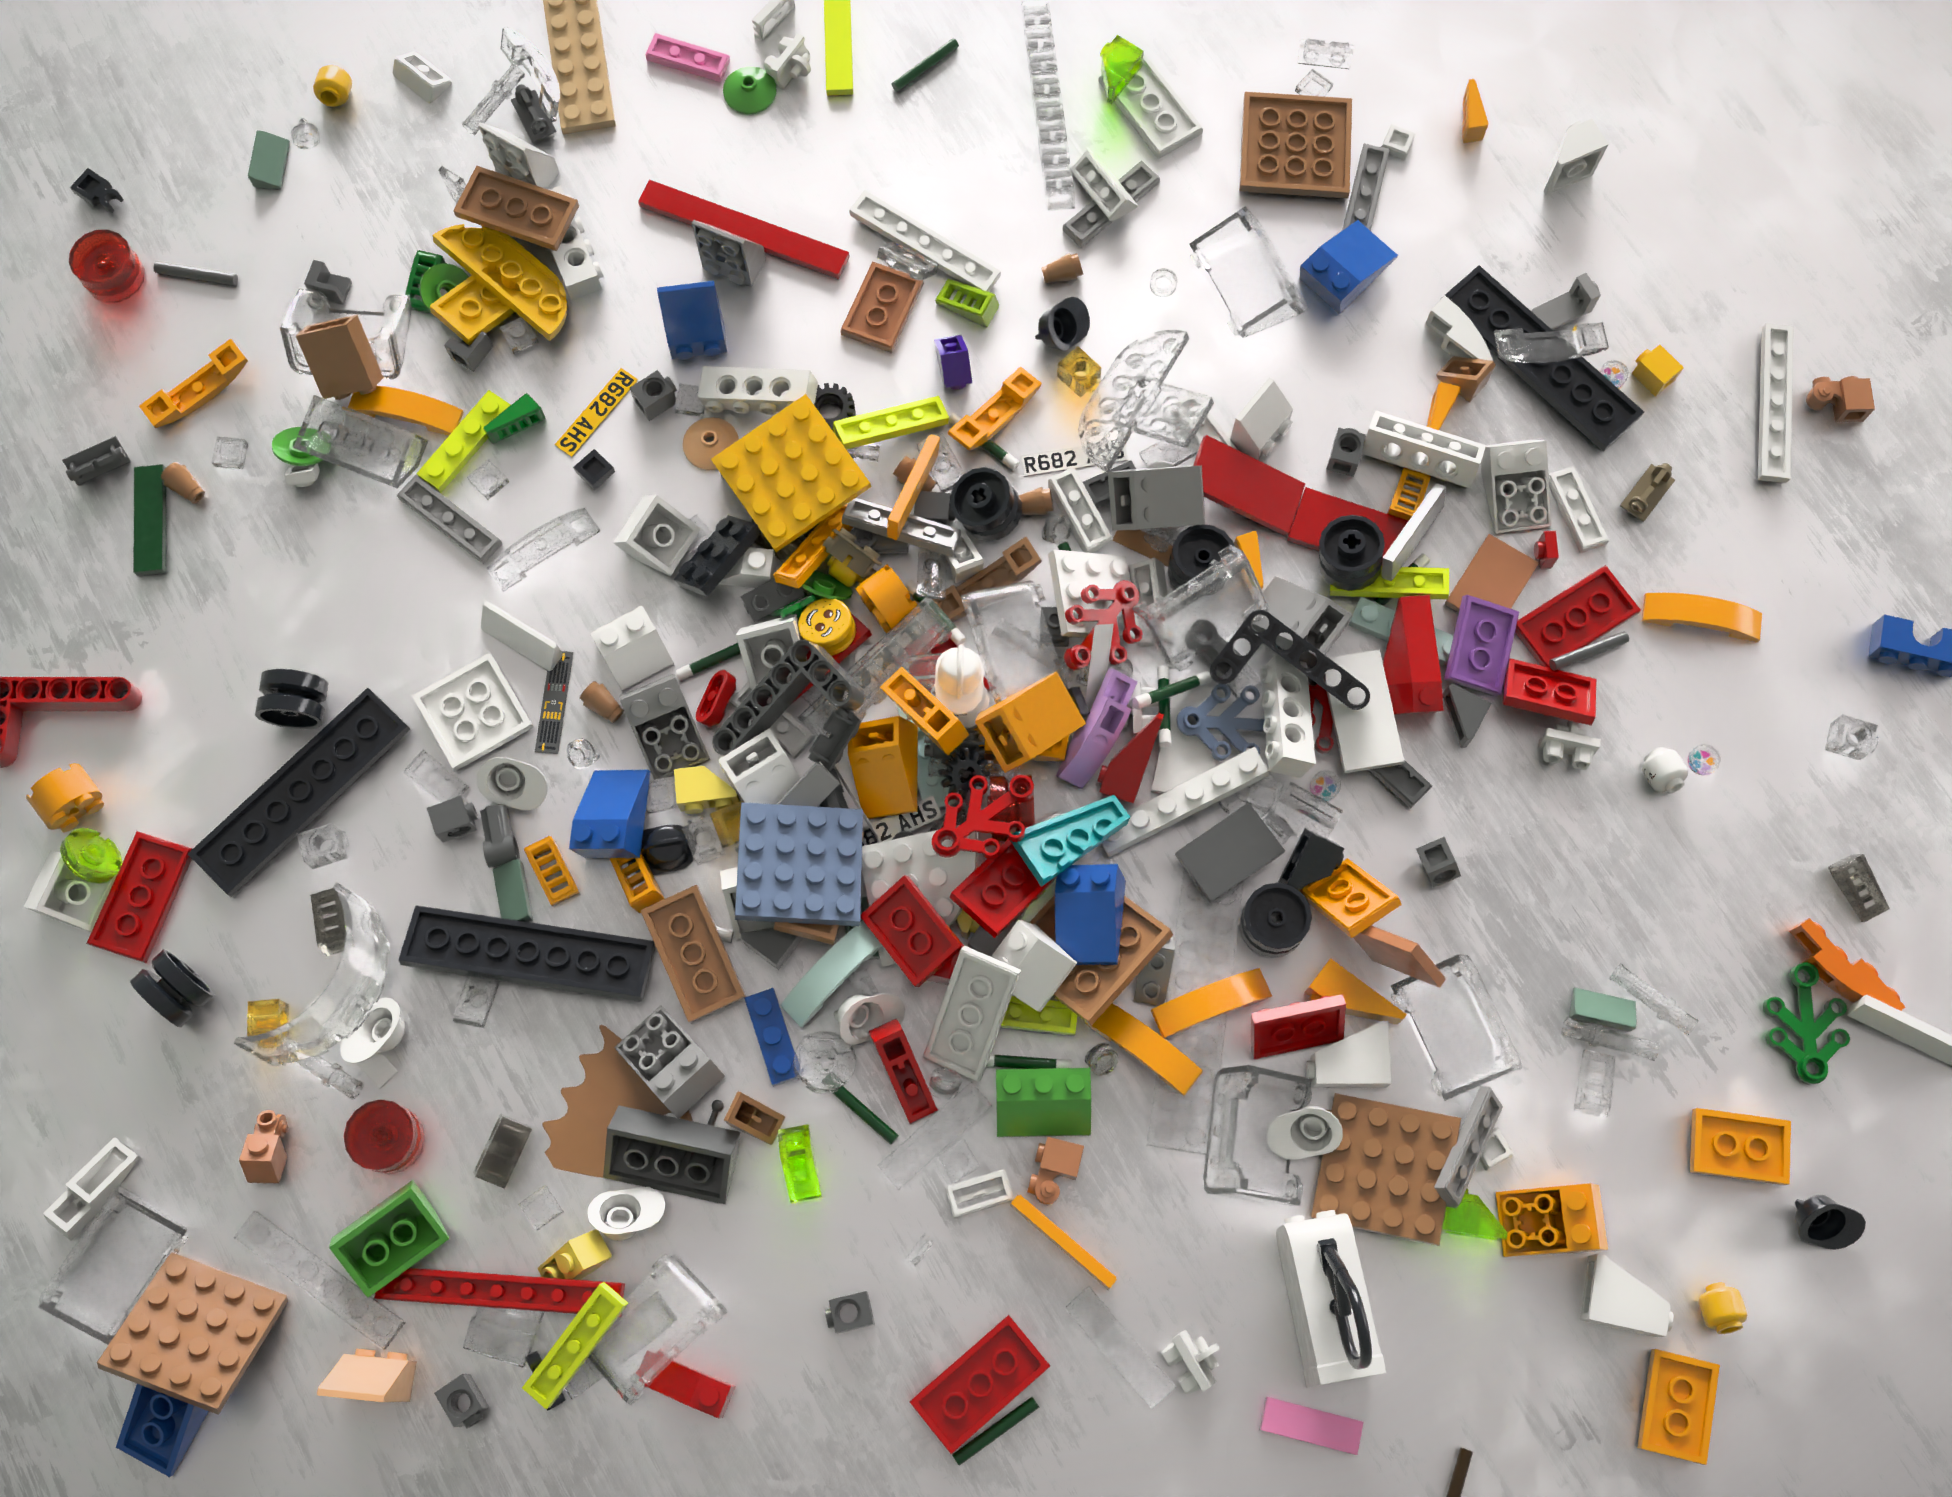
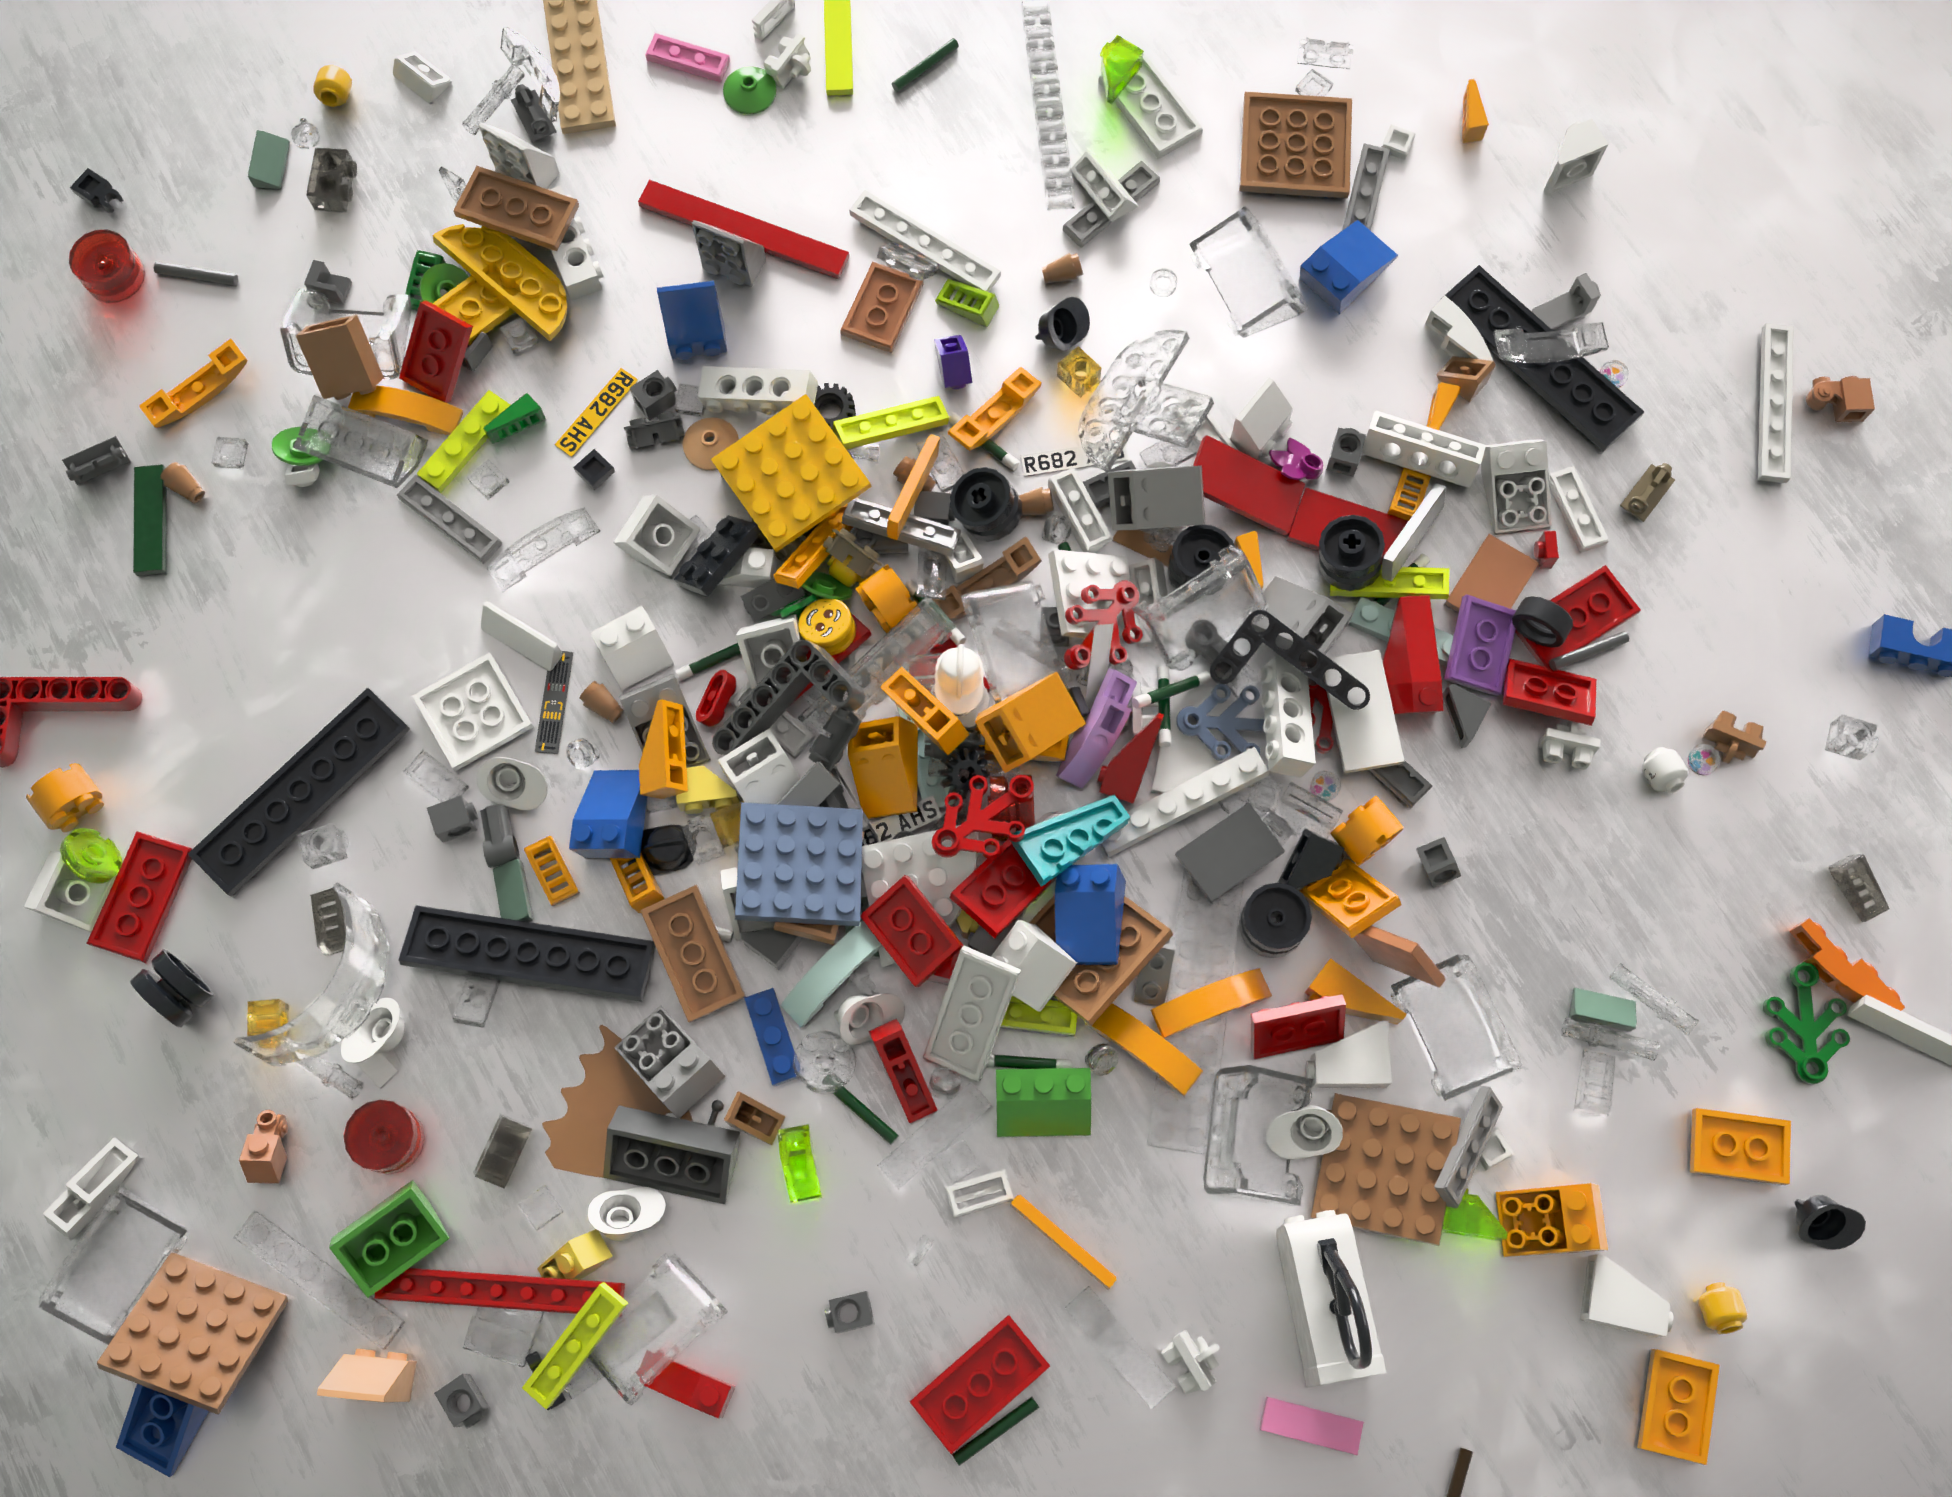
(291, 699): black wheel -> none
(326, 178): none -> clear smoke brick
(435, 351): none -> red plate
(643, 431): none -> dark grey hinge
(664, 754): none -> light orange slope
(1056, 1160): nougat brick -> none
(1297, 461): none -> magenta plate
(1367, 830): none -> light orange brick
(1542, 621): none -> black tyre
(1656, 369): yellow brick -> none
(1702, 612): light orange slope -> none
(1732, 740): none -> medium nougat hips

